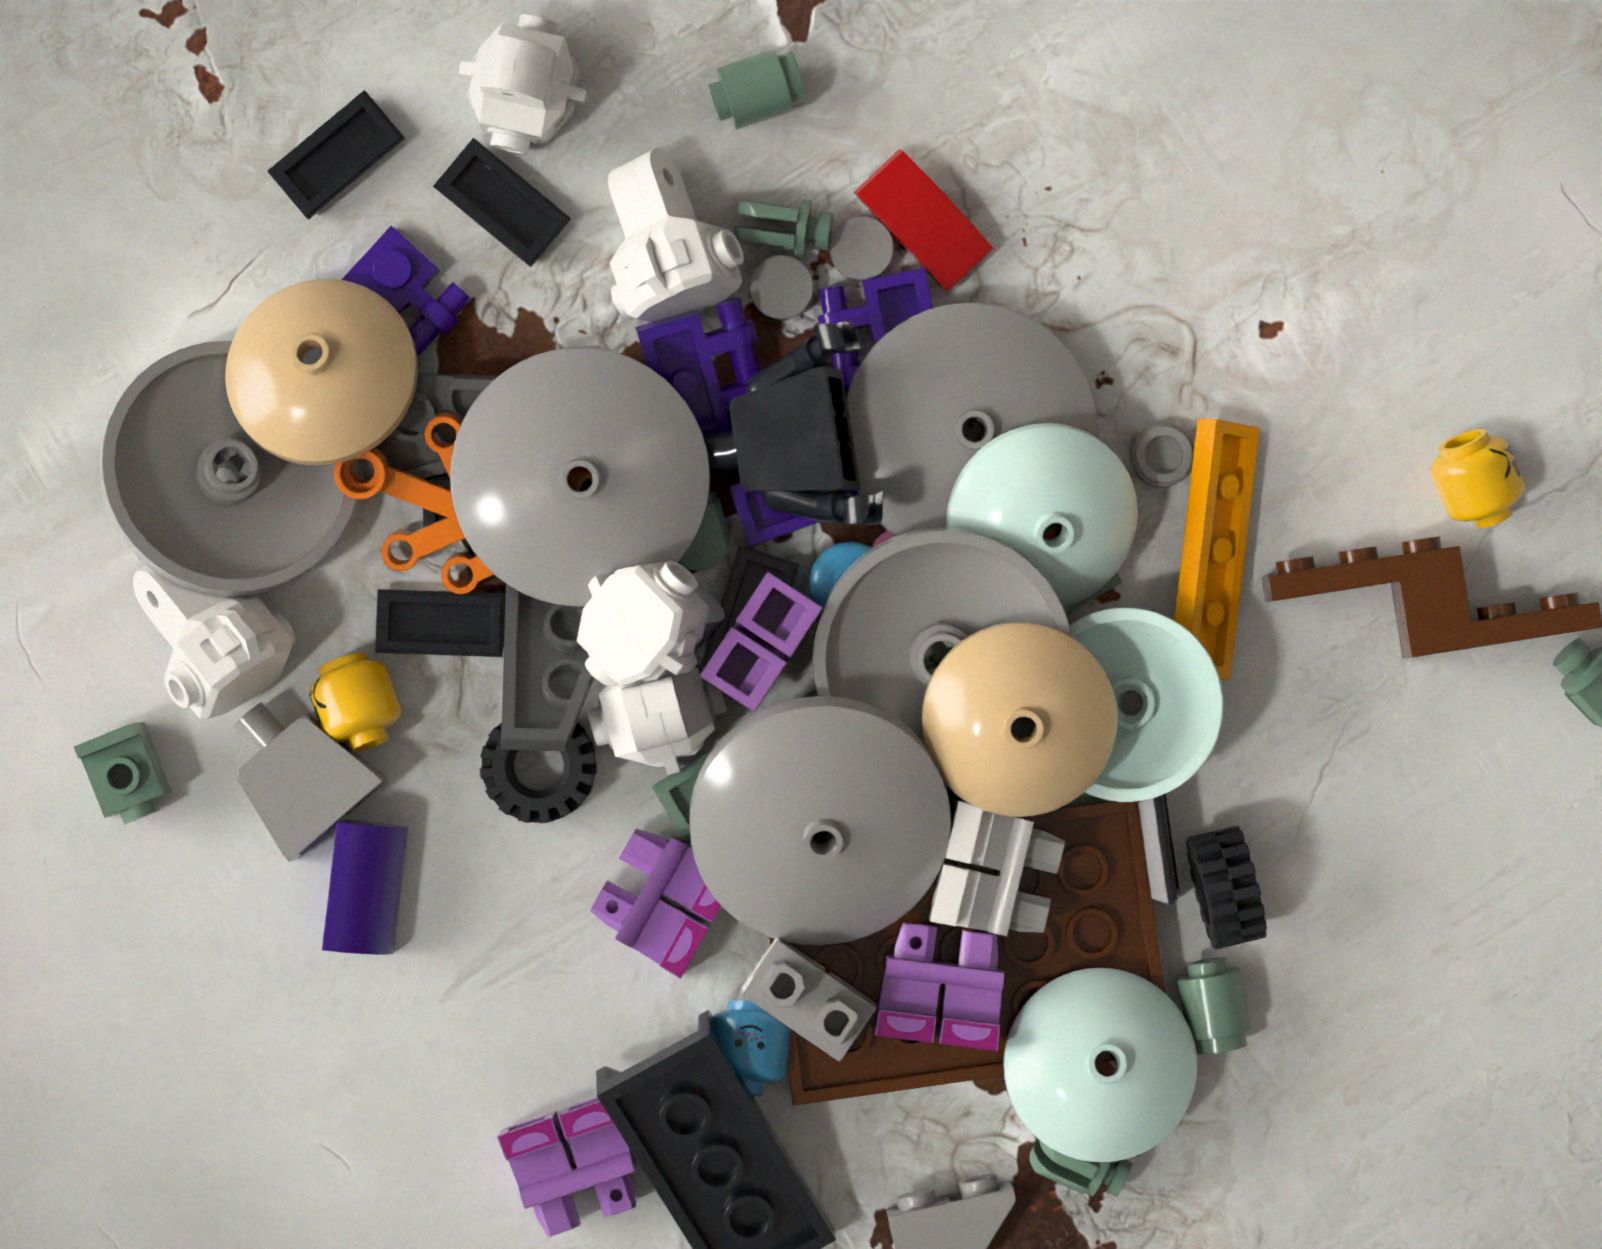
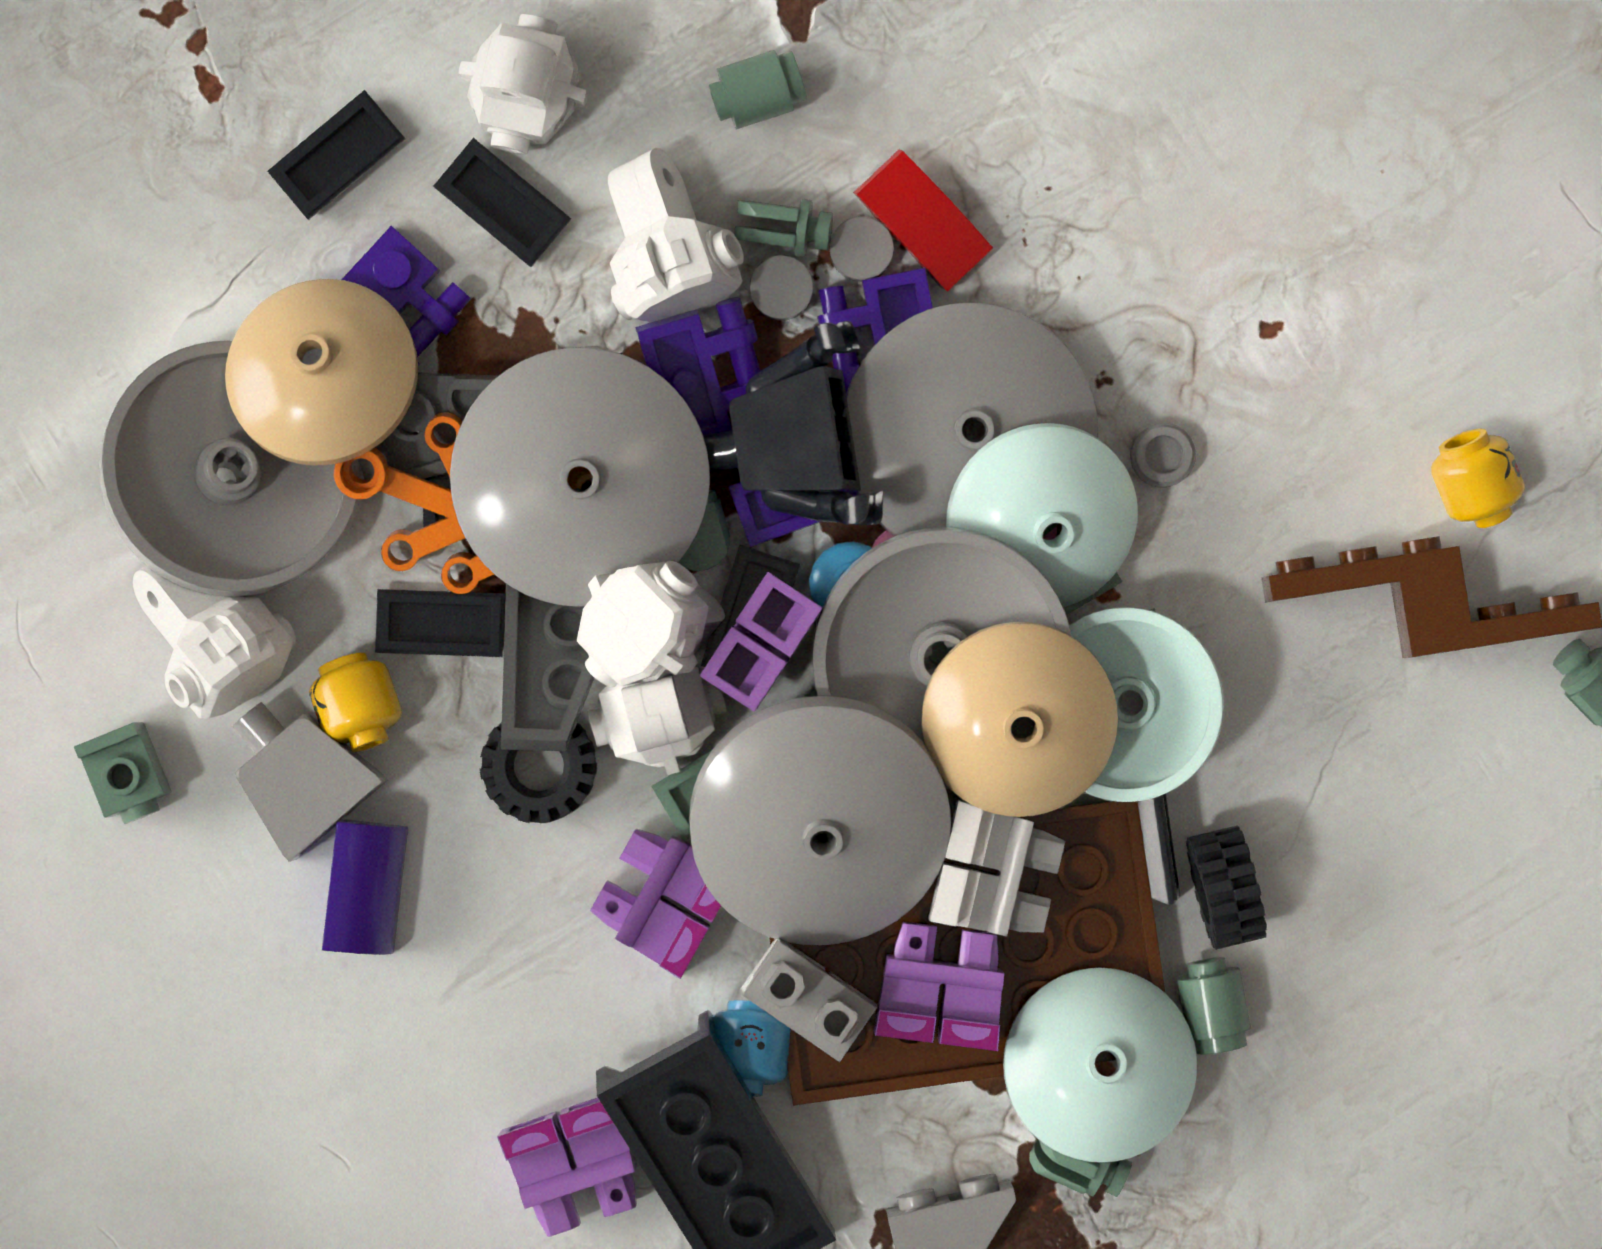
(1216, 536): light orange plate -> none

